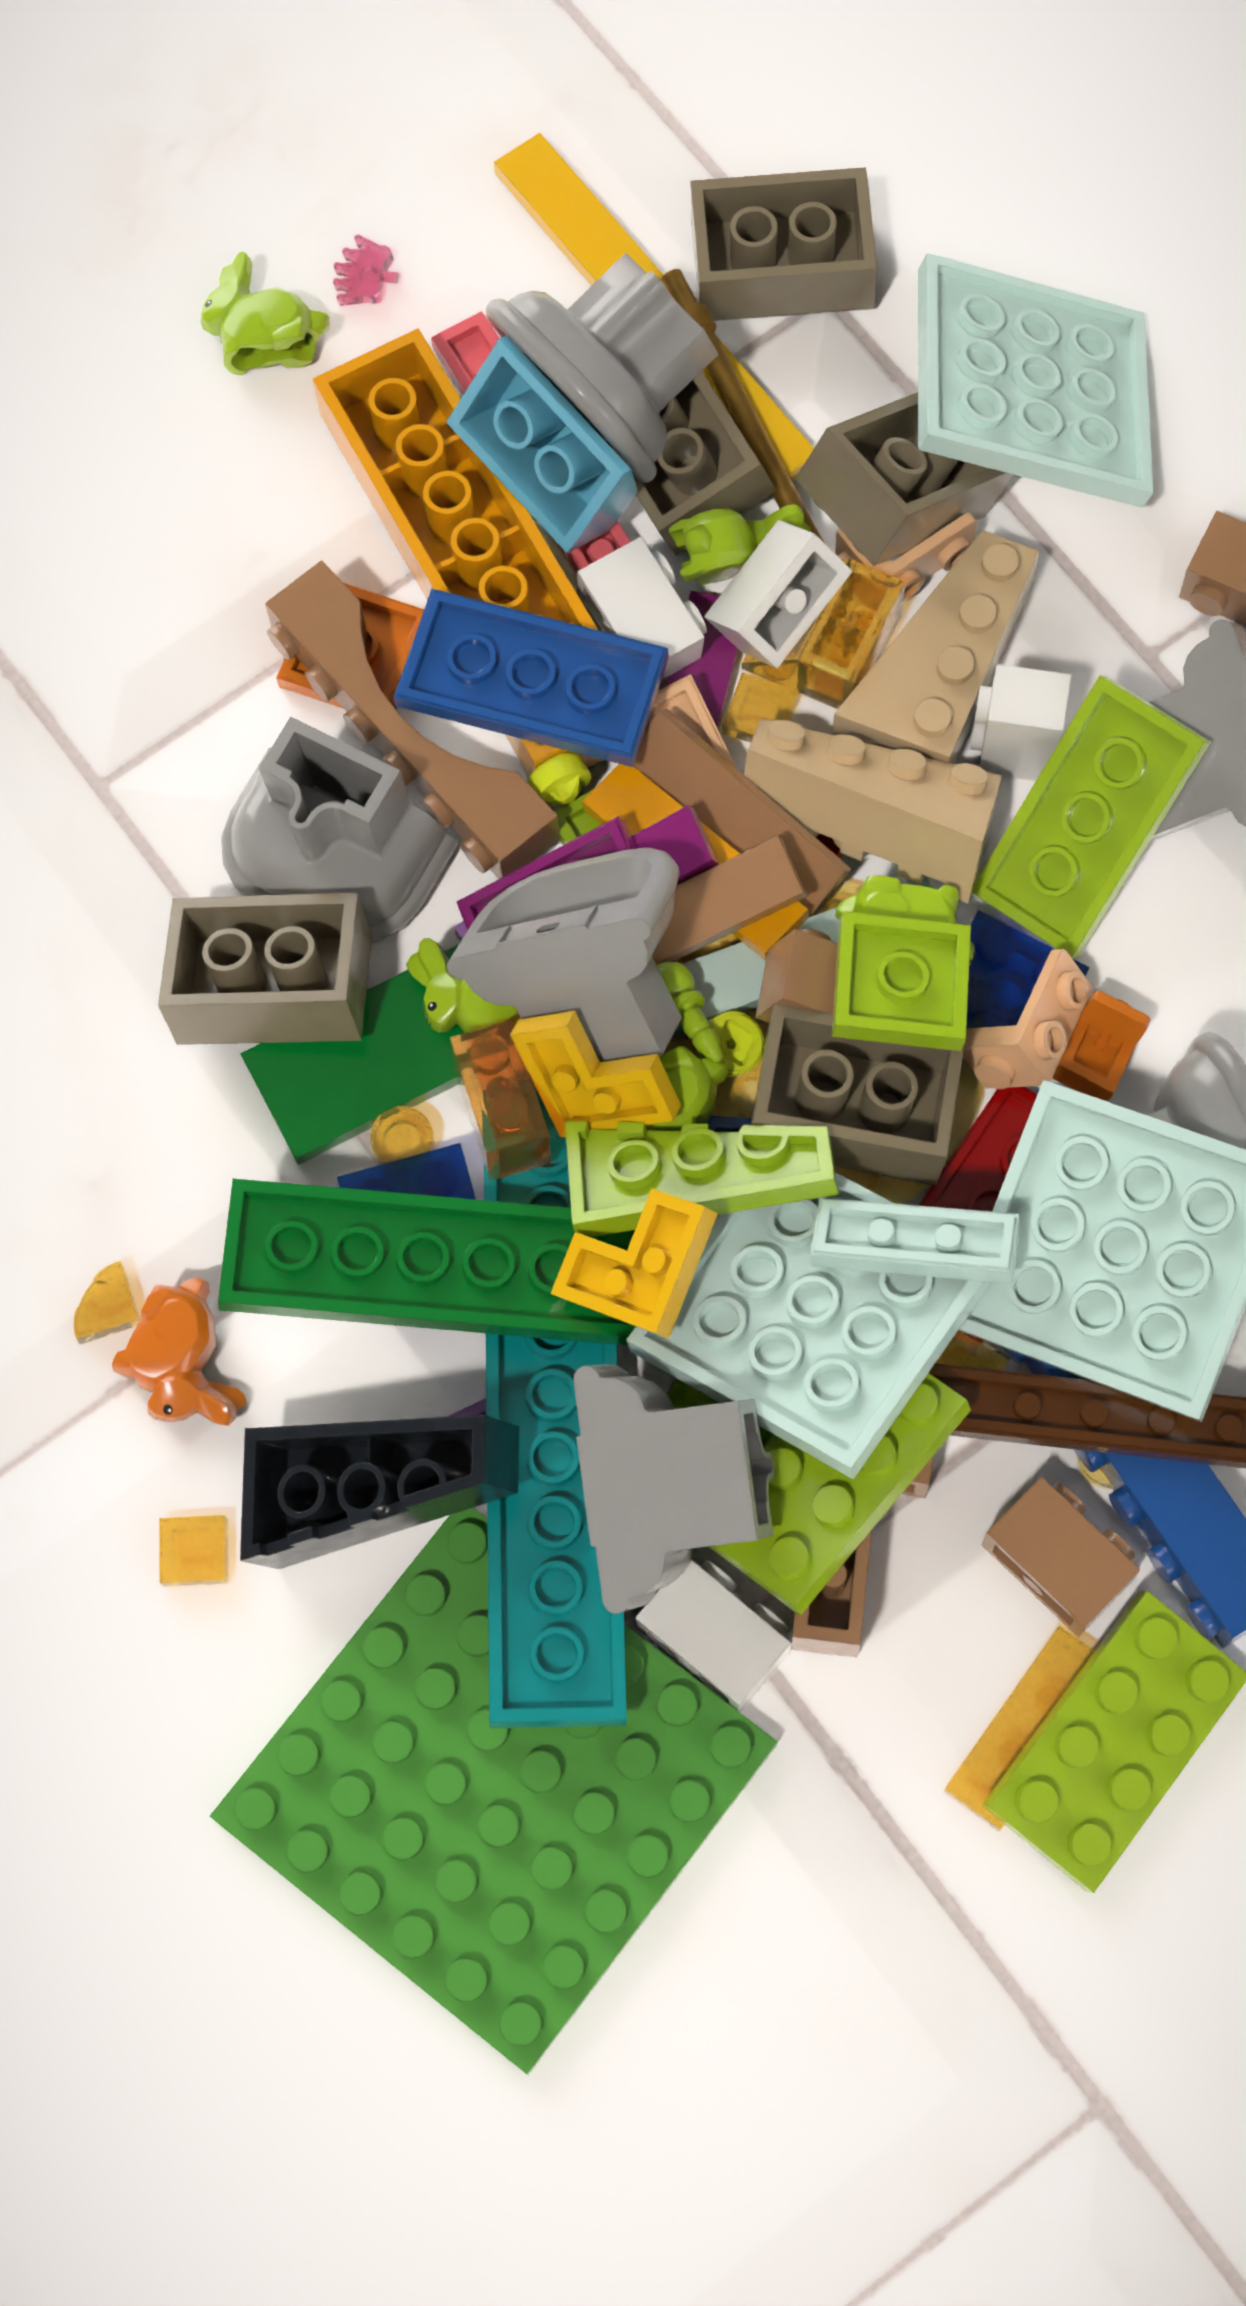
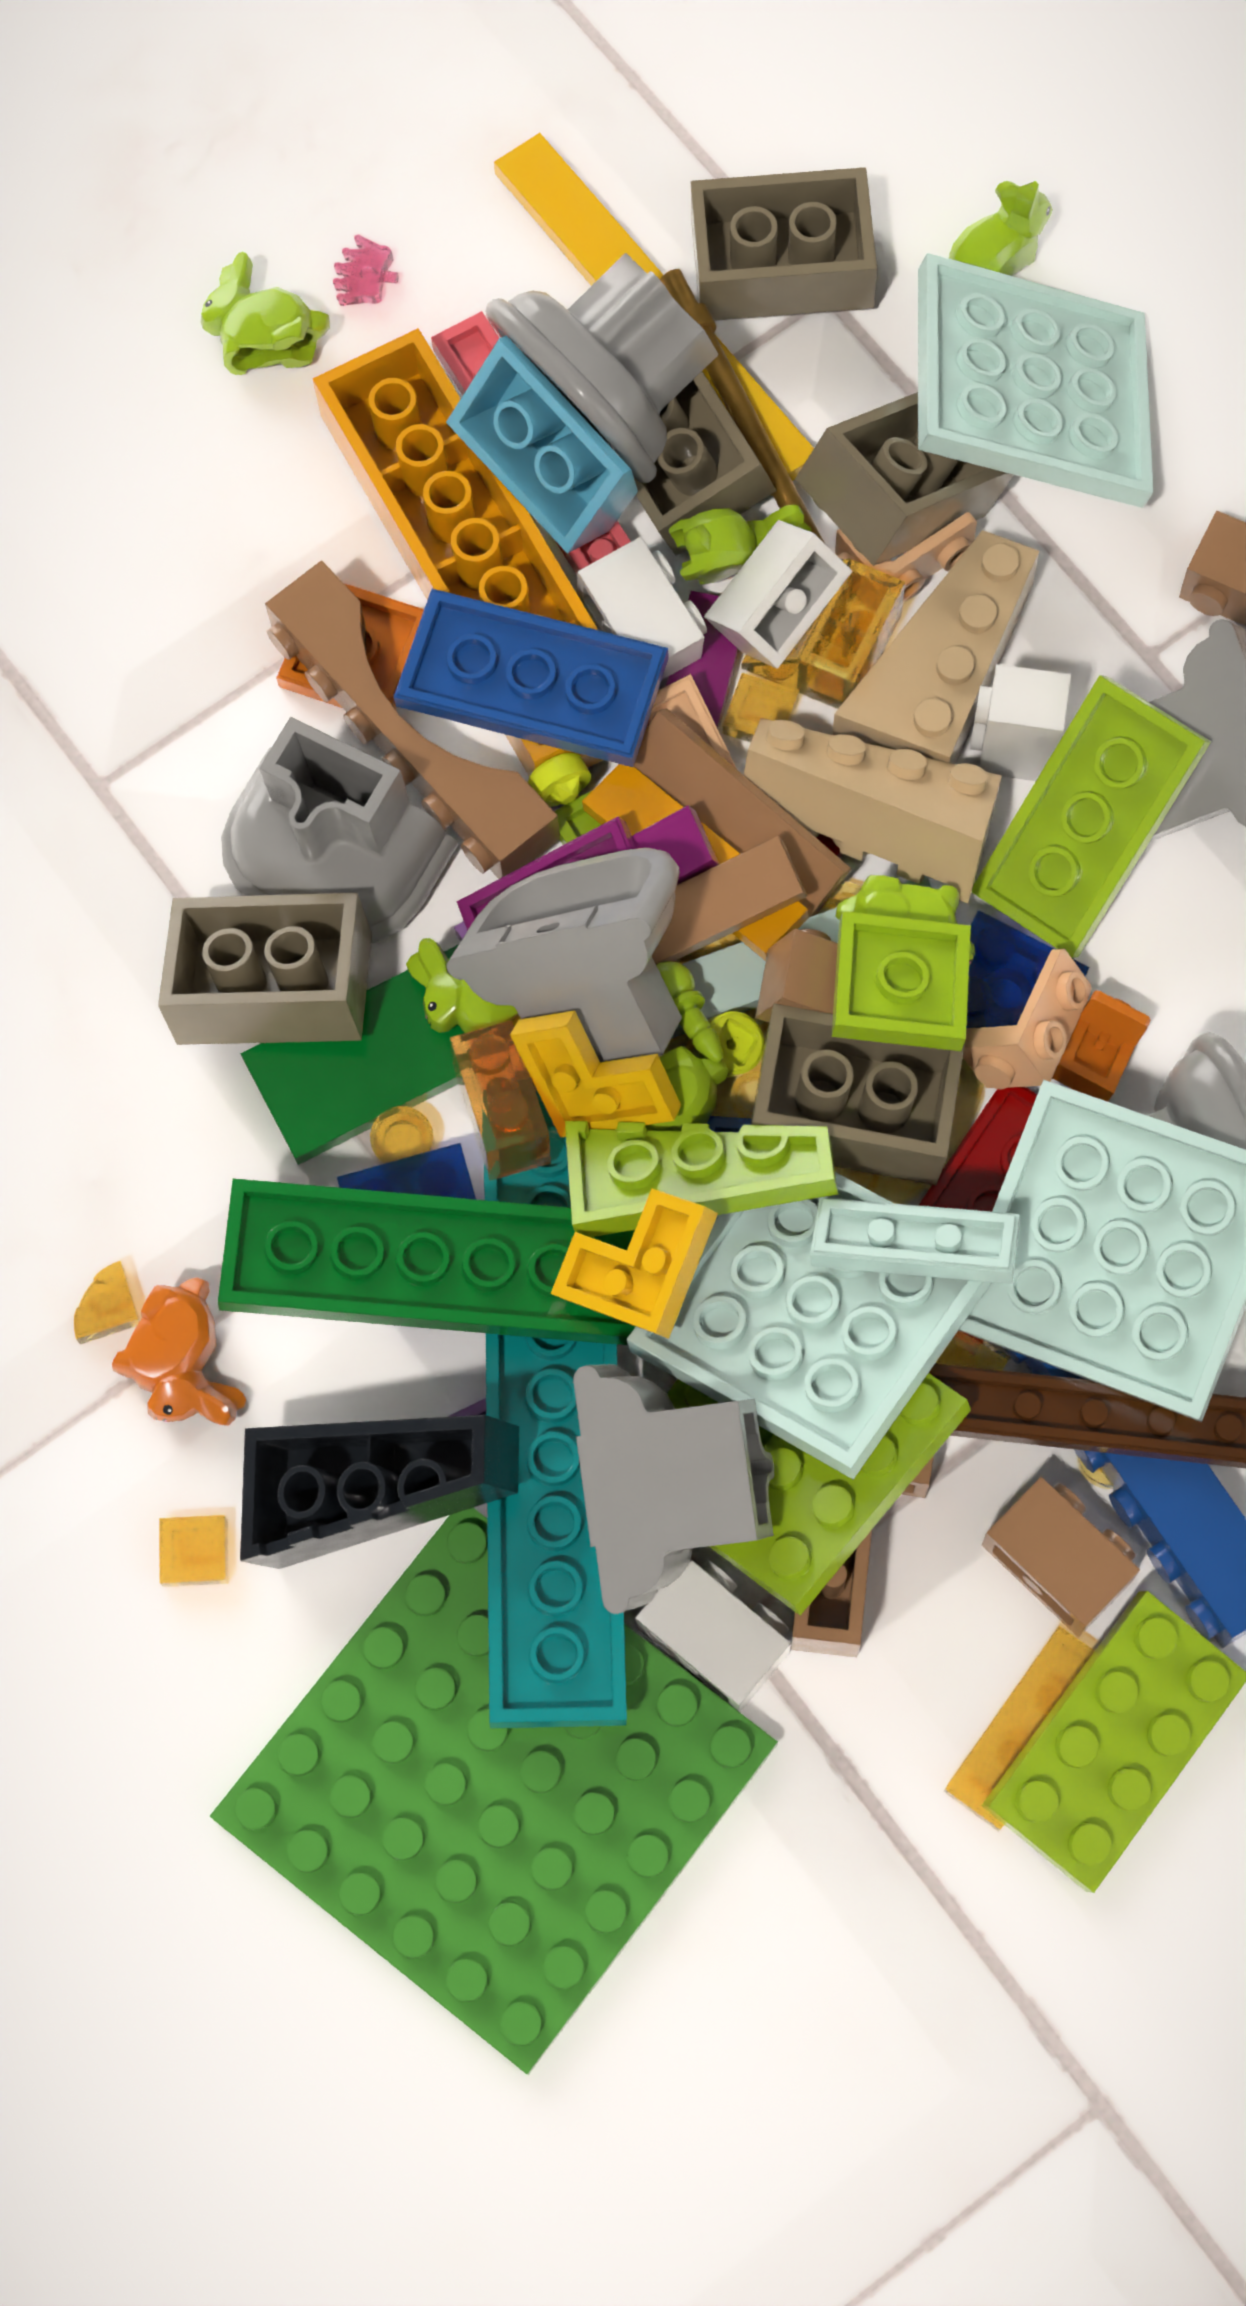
(1008, 237): none -> lime animal

